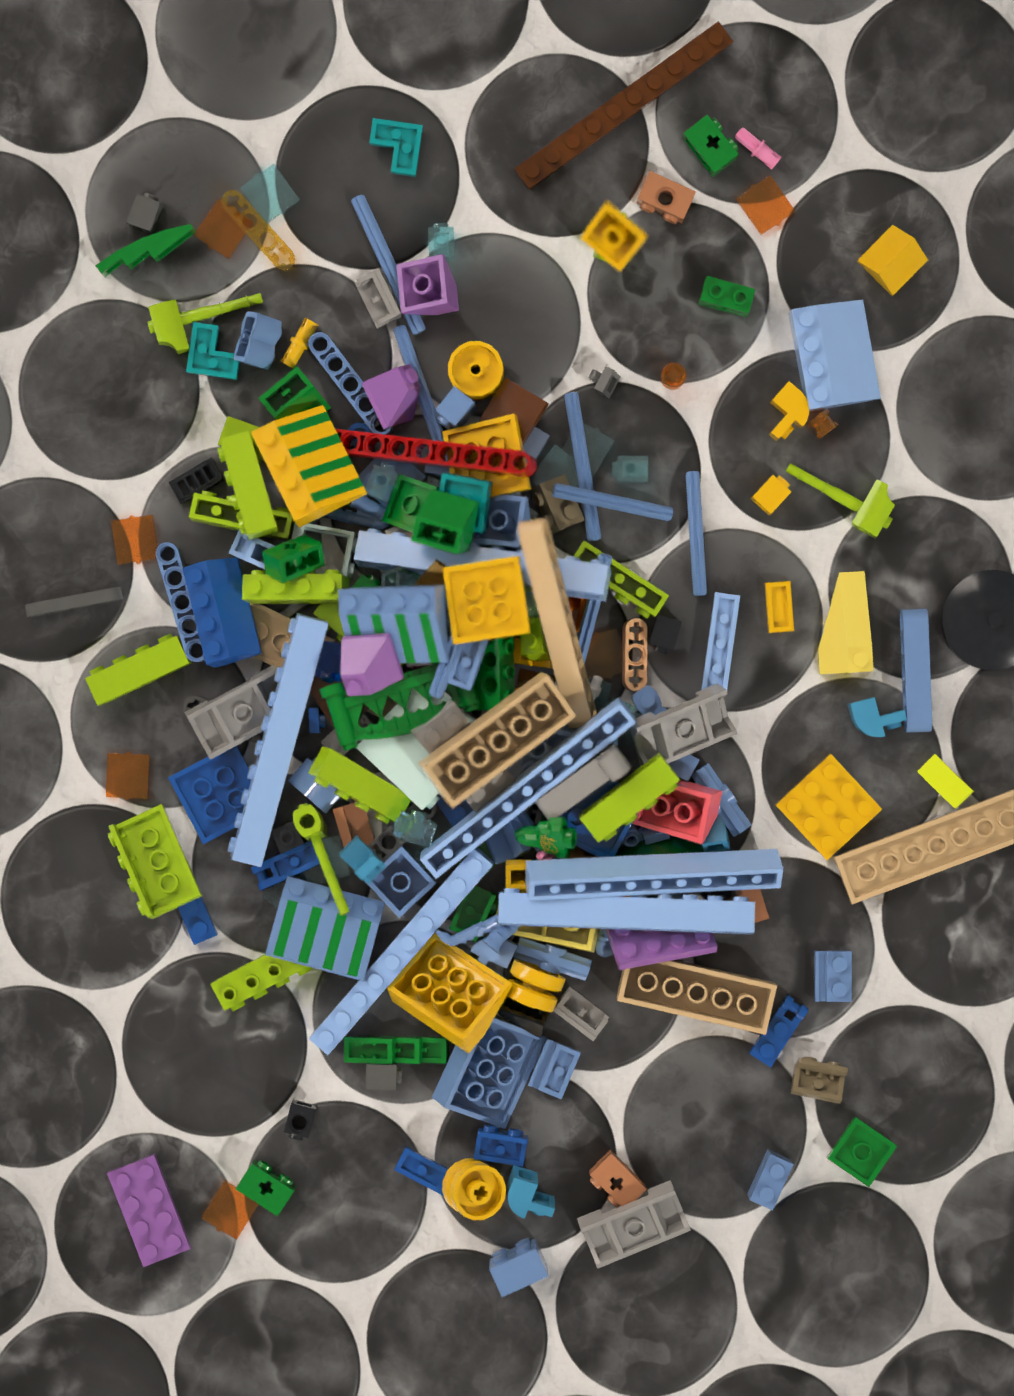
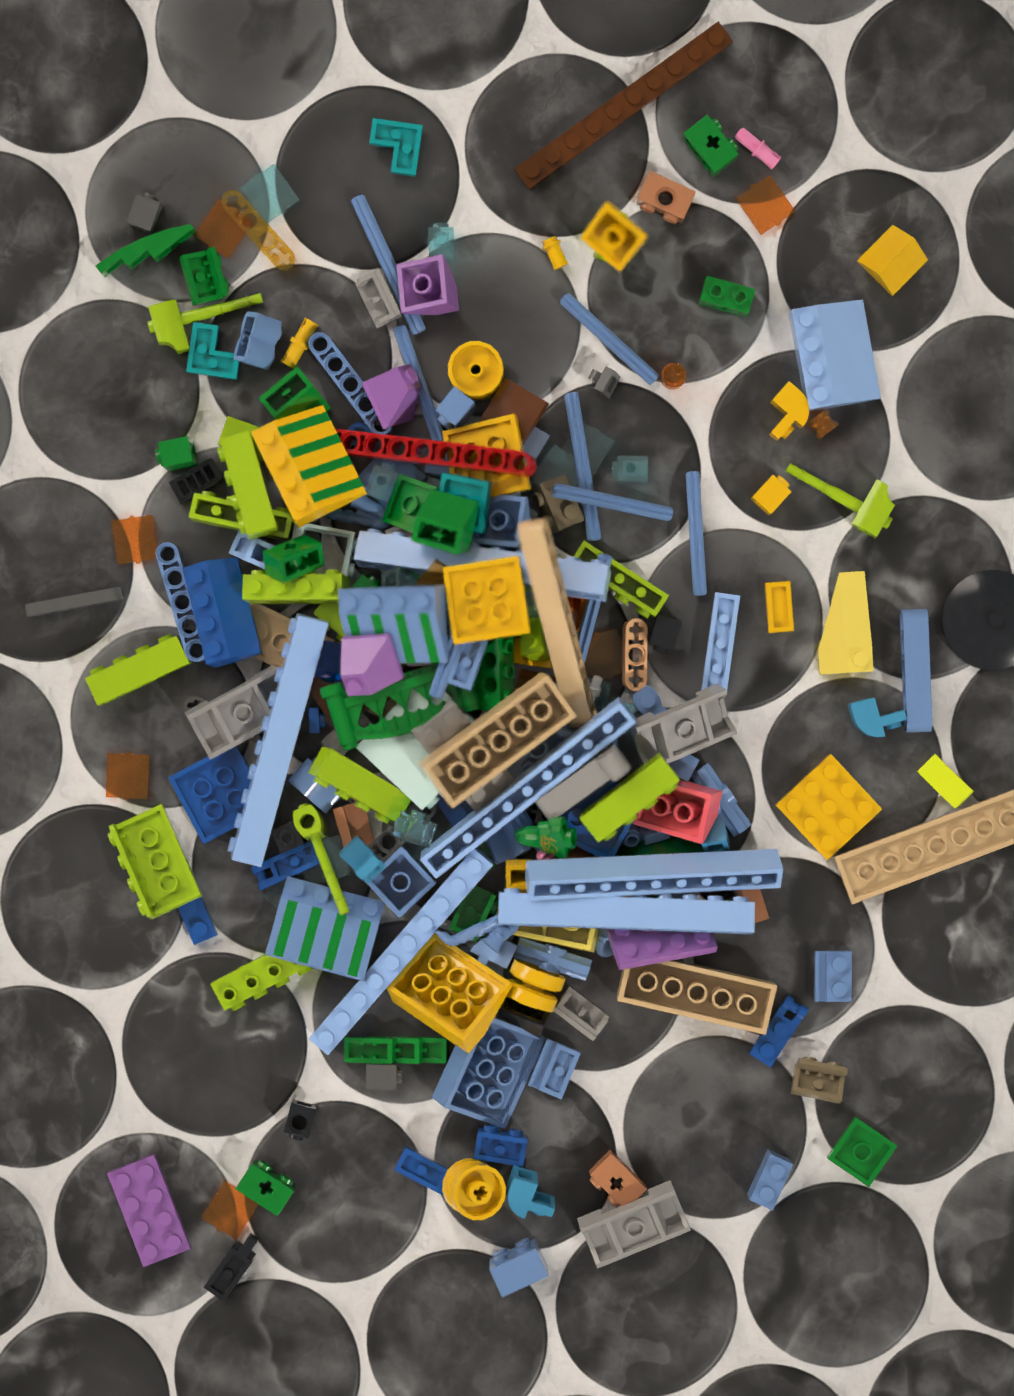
(176, 454): none -> green brick
(204, 276): none -> green bracket
(232, 1268): none -> black hinge
(555, 252): none -> yellow pin
(609, 338): none -> medium blue axle

